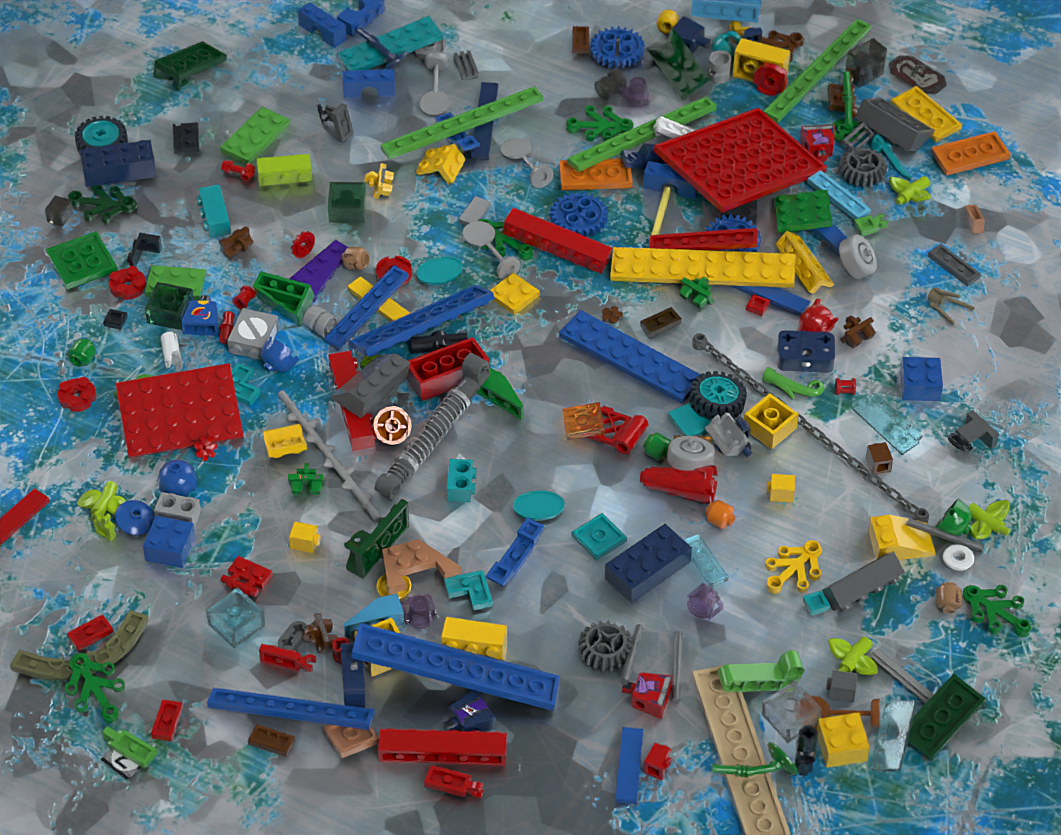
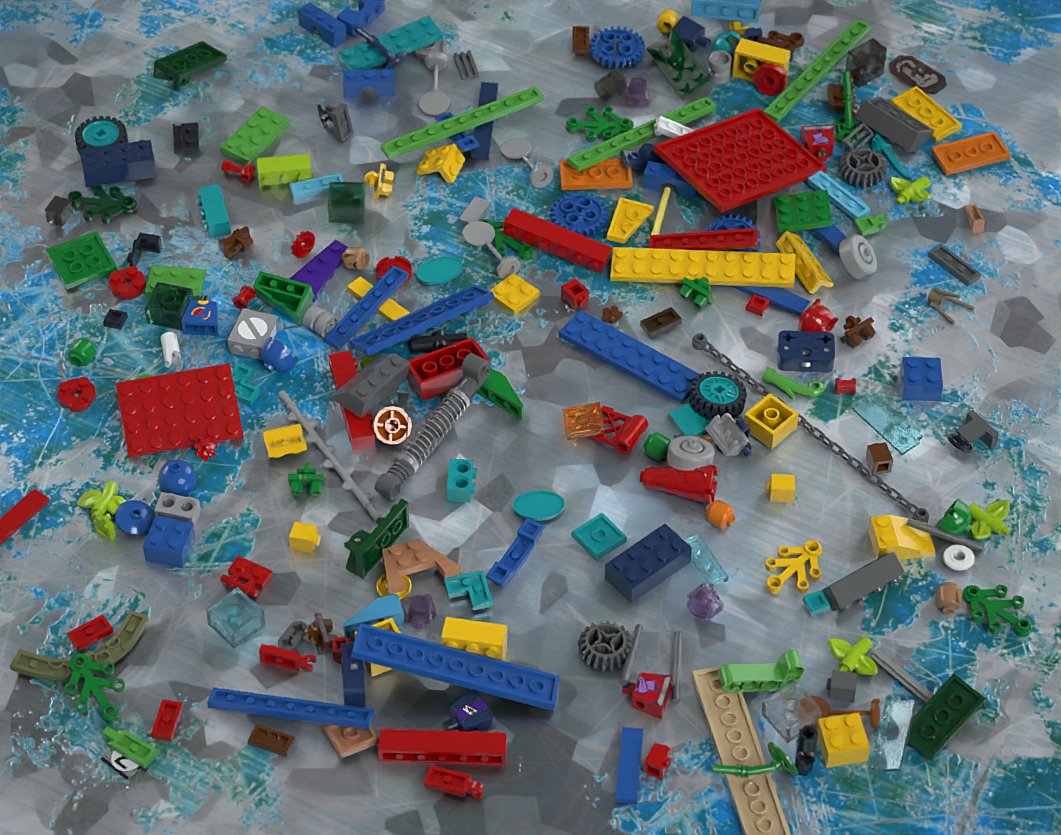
(226, 326): red axle -> none
(313, 186): none -> medium azure tile
(577, 296): none -> red brick
(627, 219): none -> yellow wing

